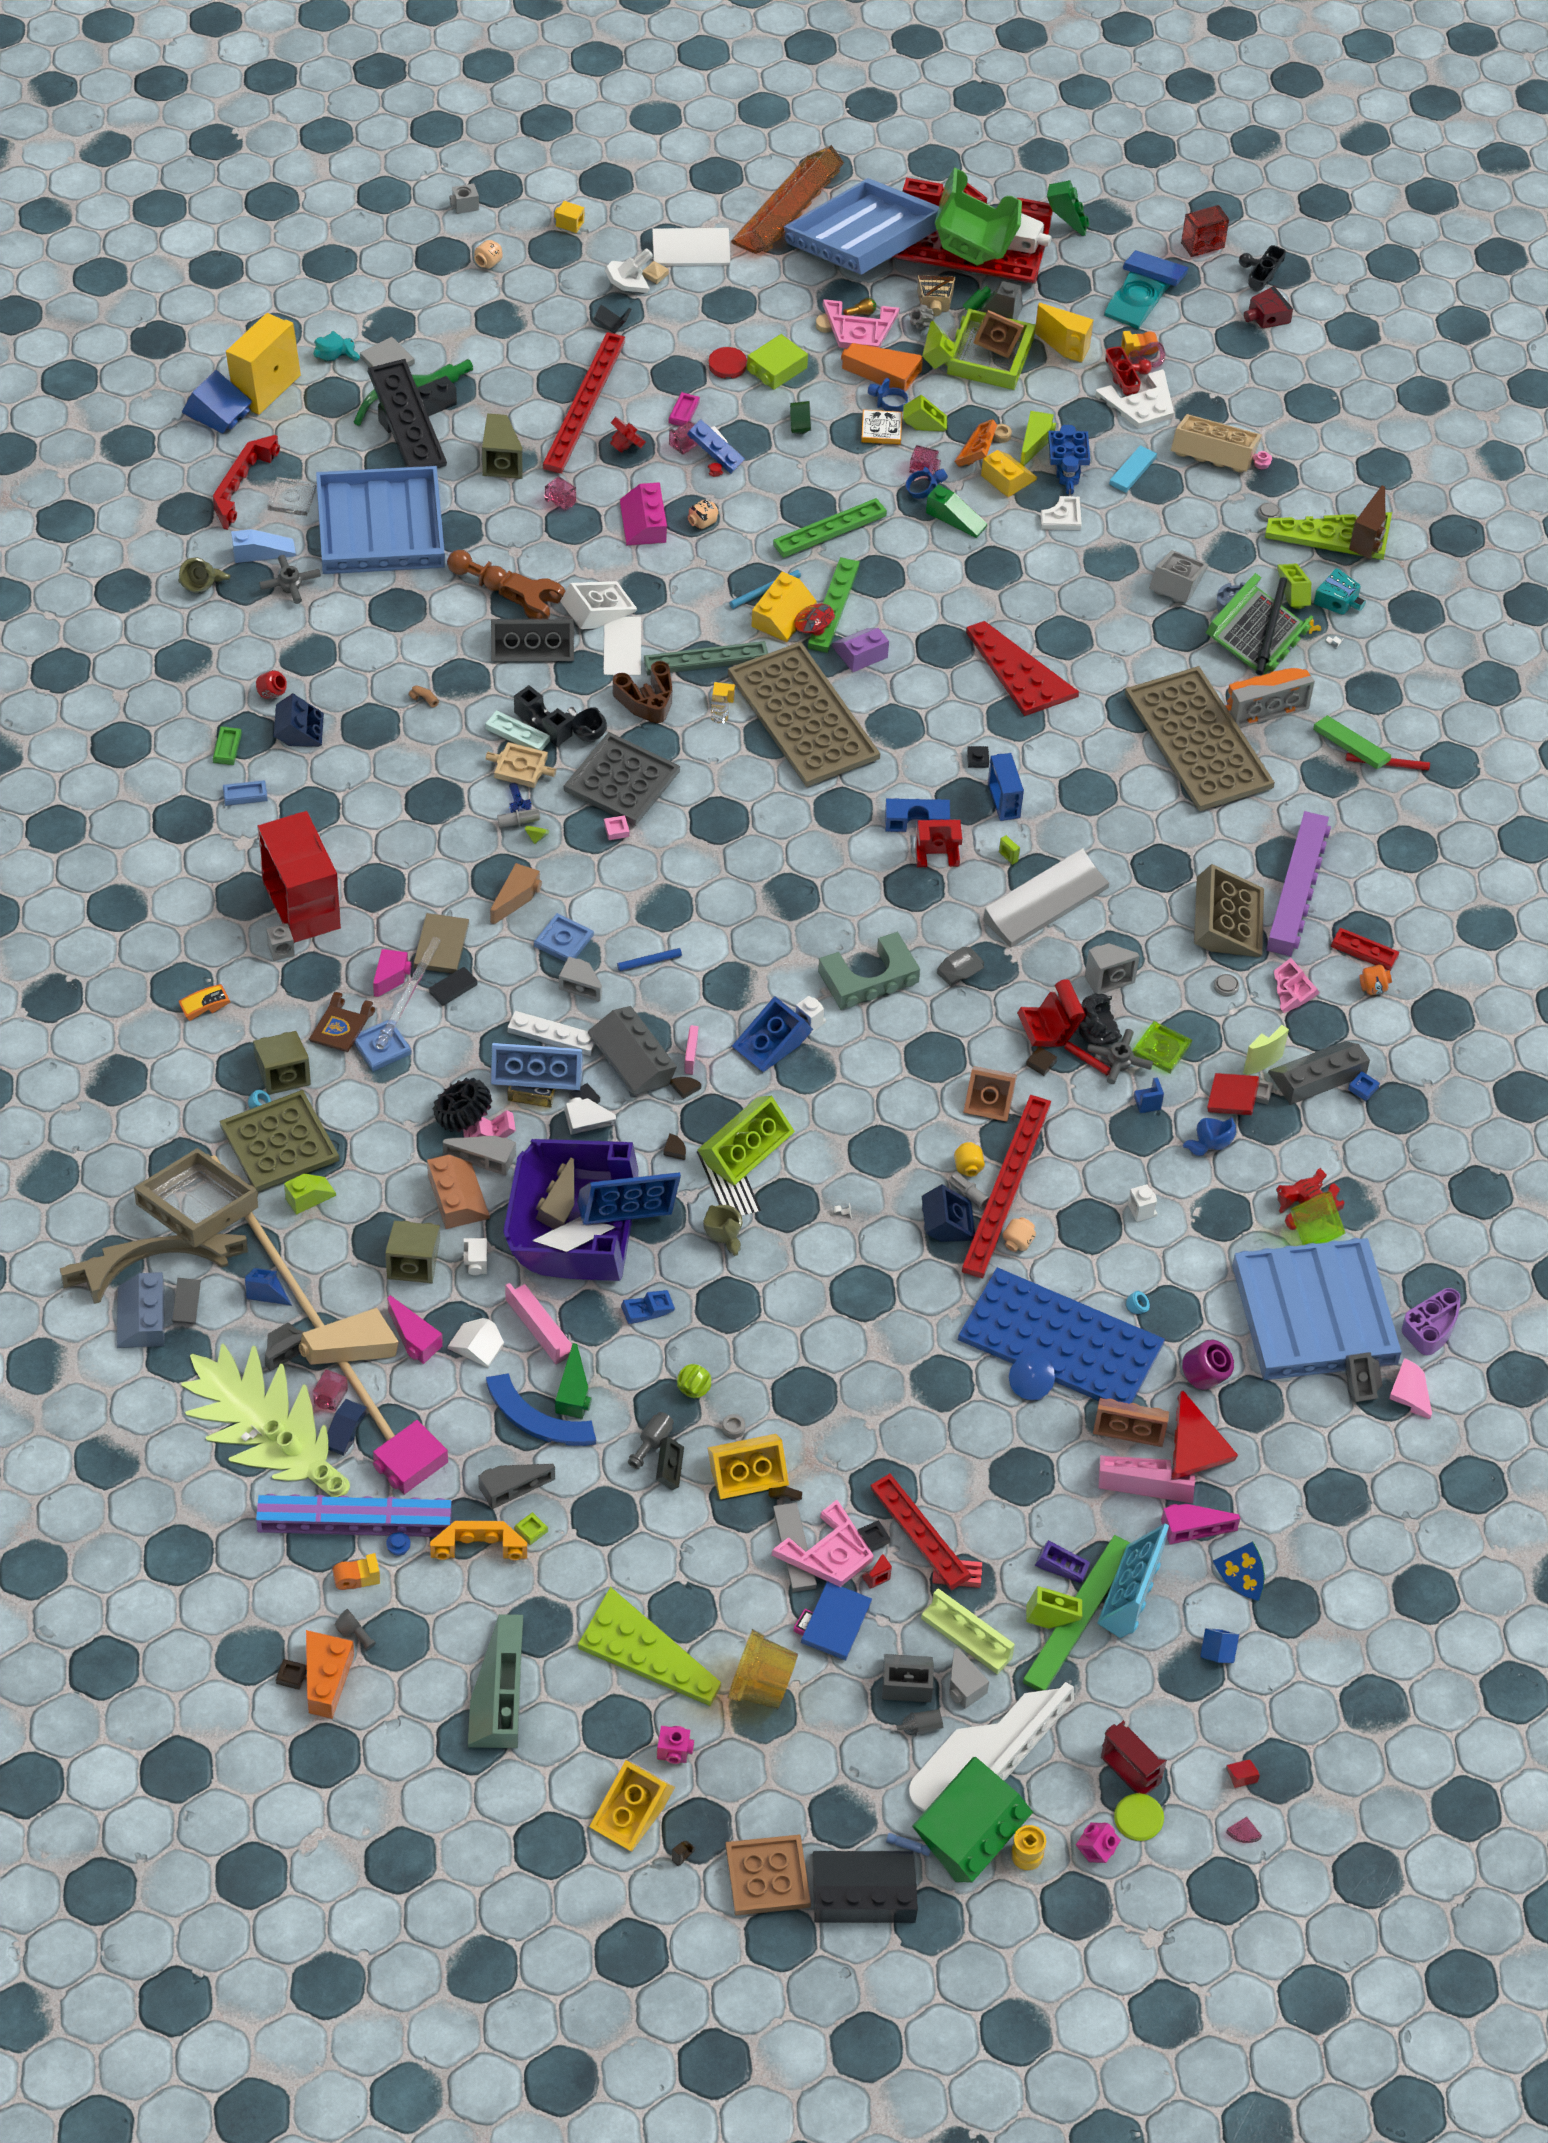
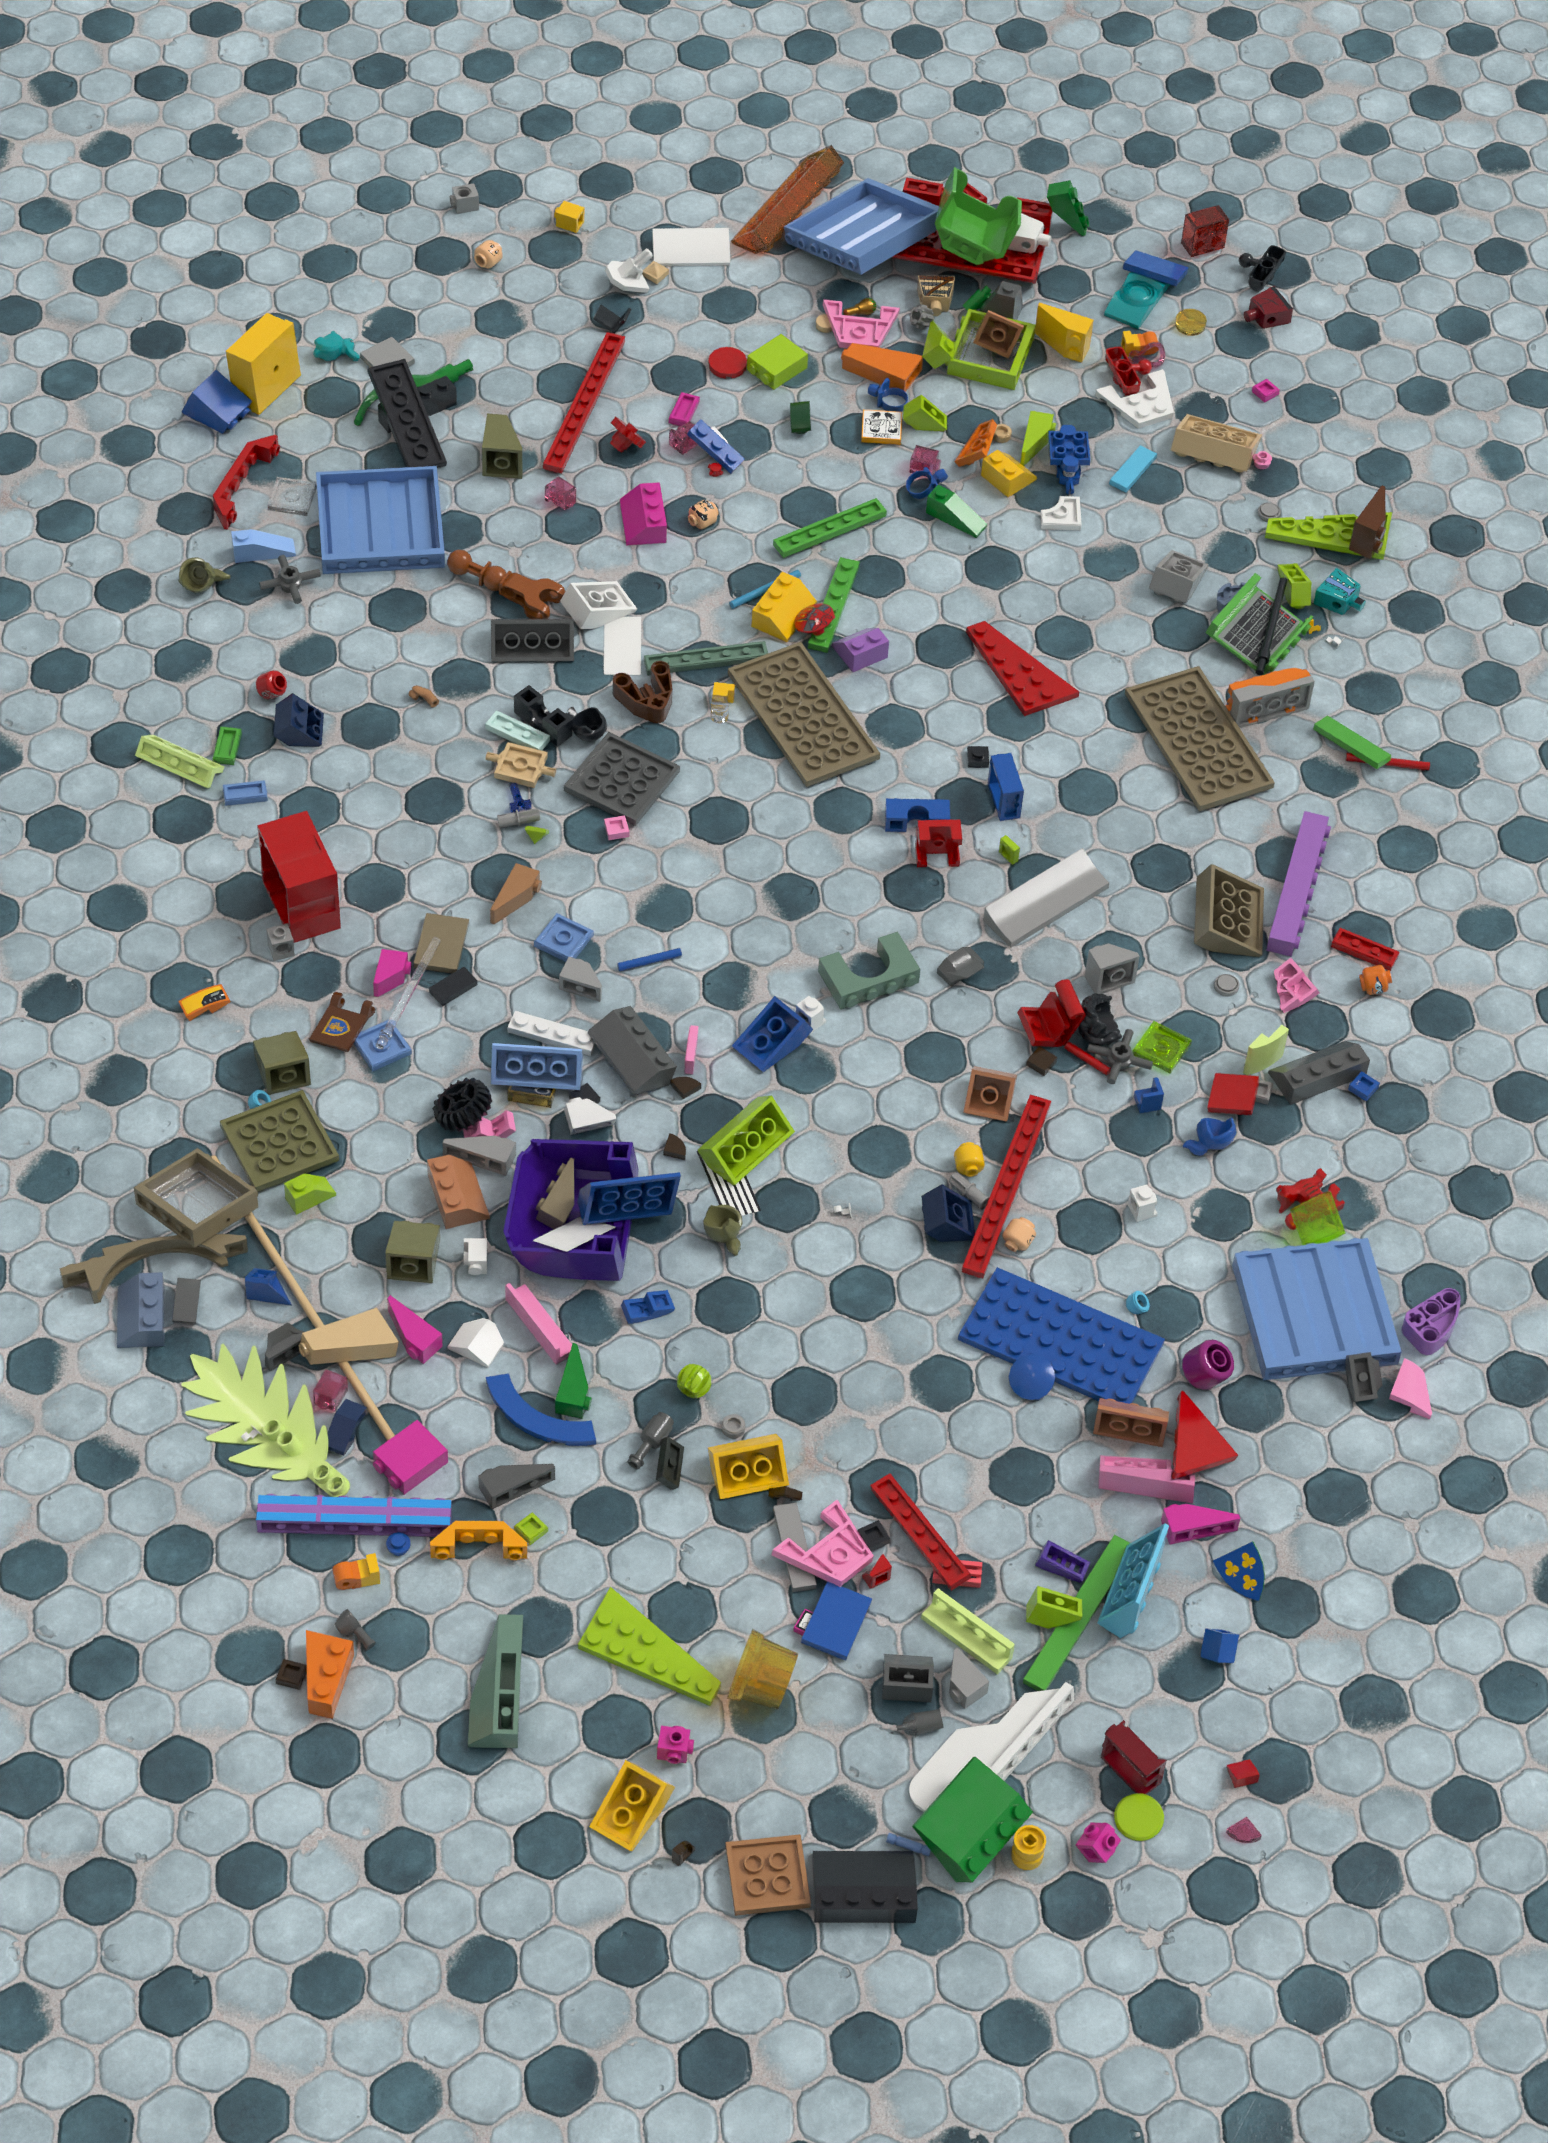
(178, 760): none -> yellowish green fence
(1190, 322): none -> clear yellow piece
(1265, 390): none -> dark pink tile

